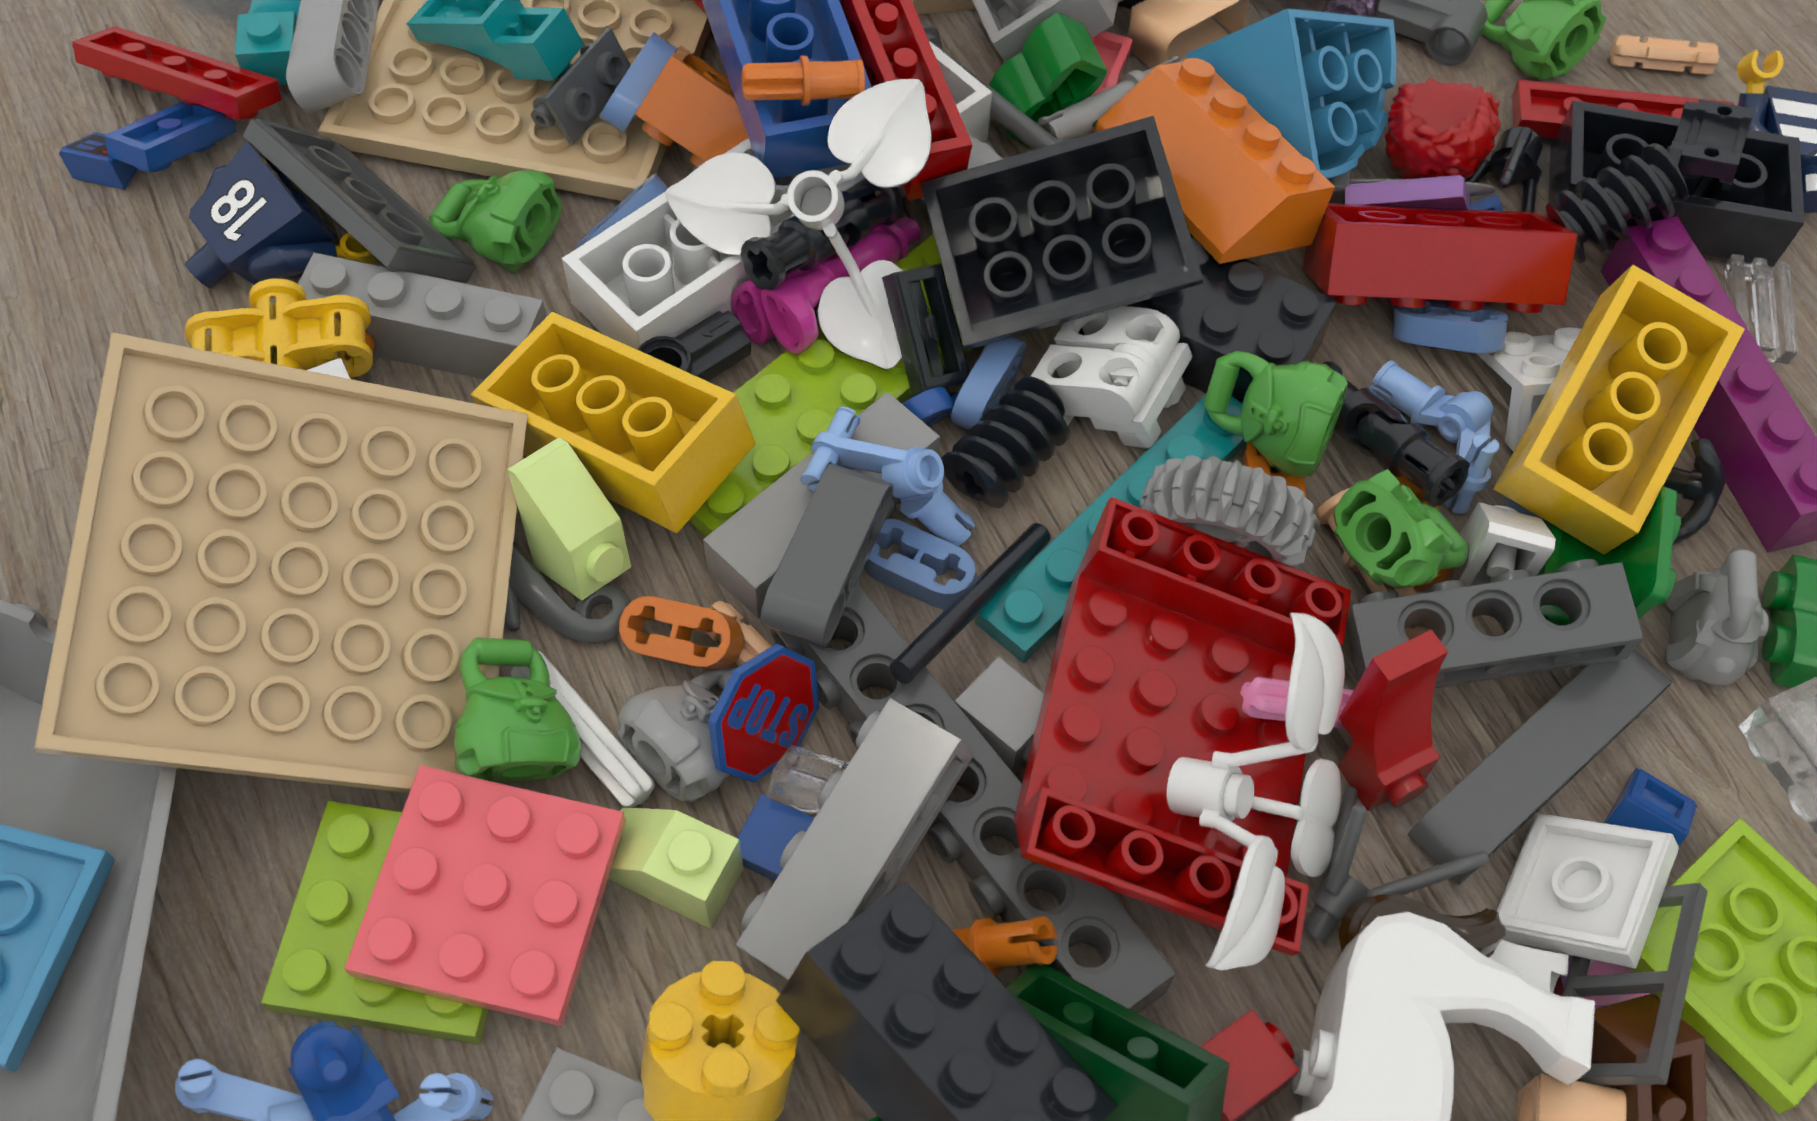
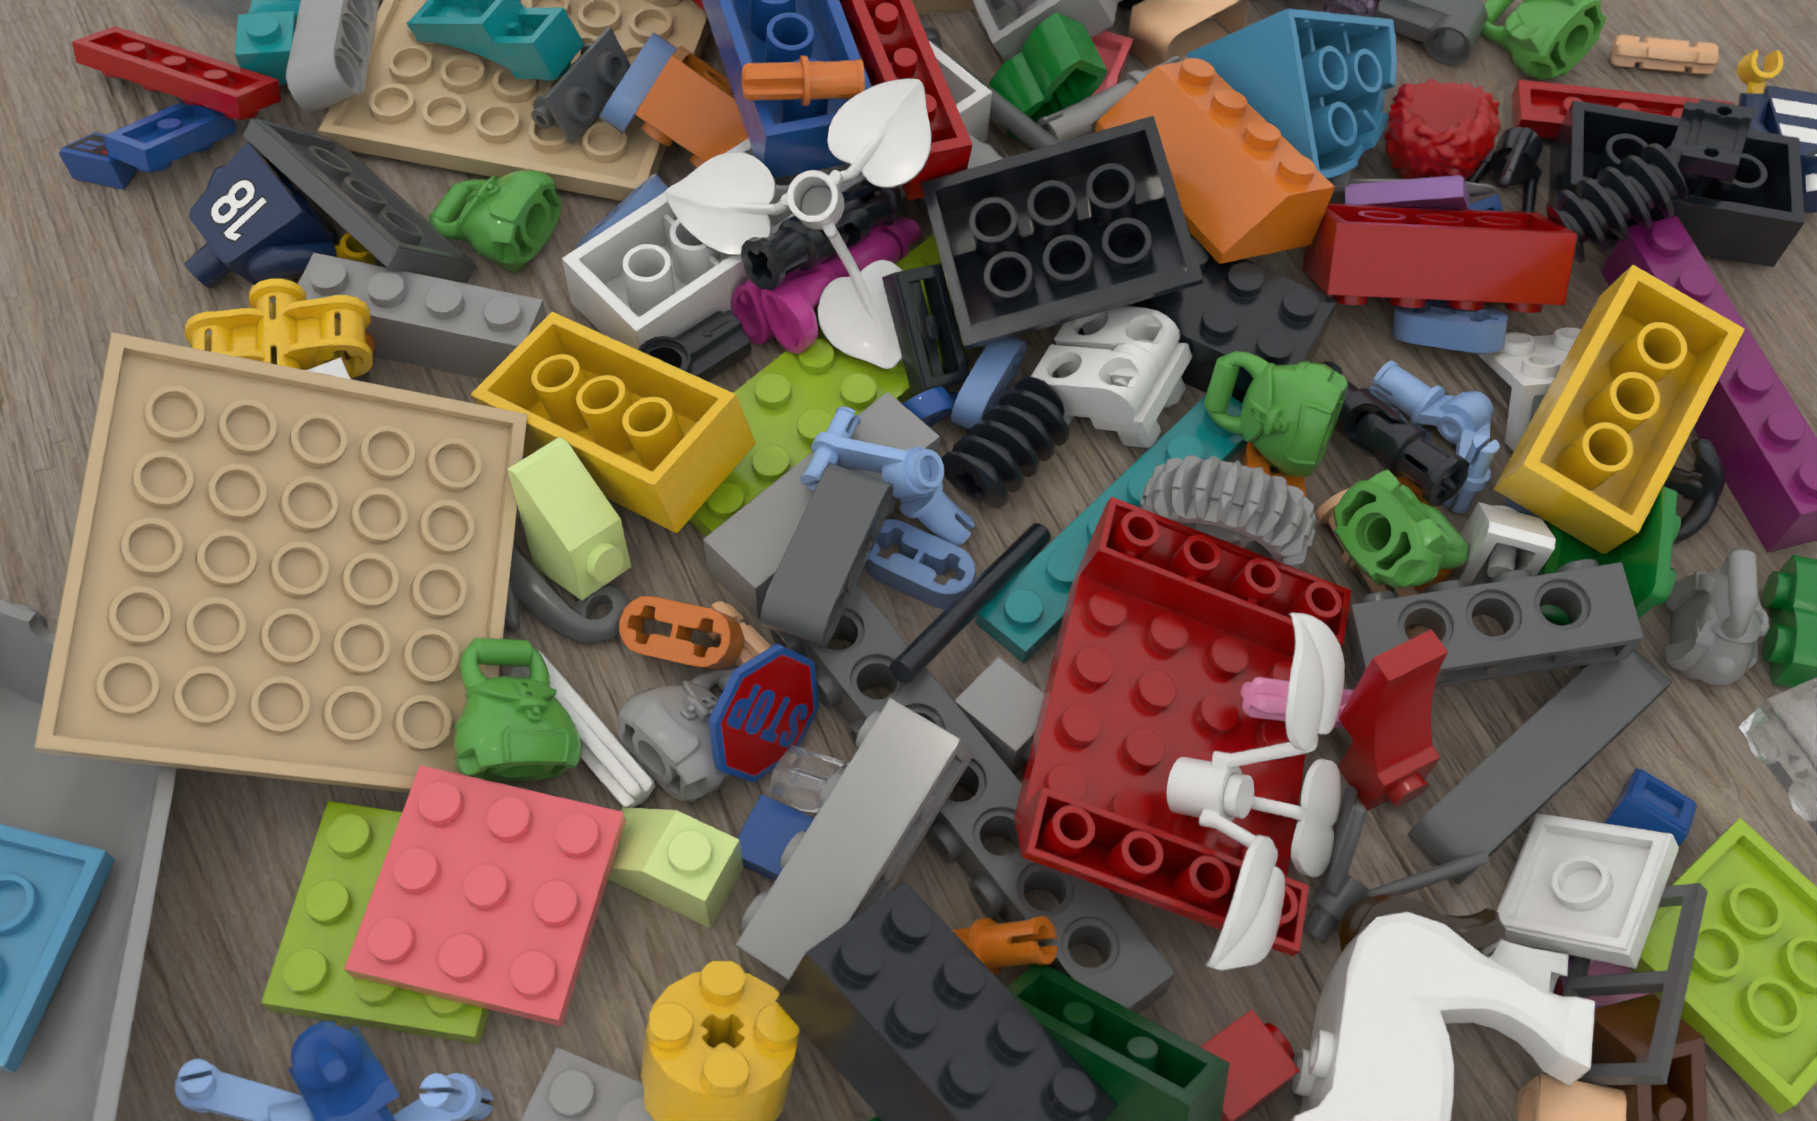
(1768, 287): clear tile -> none

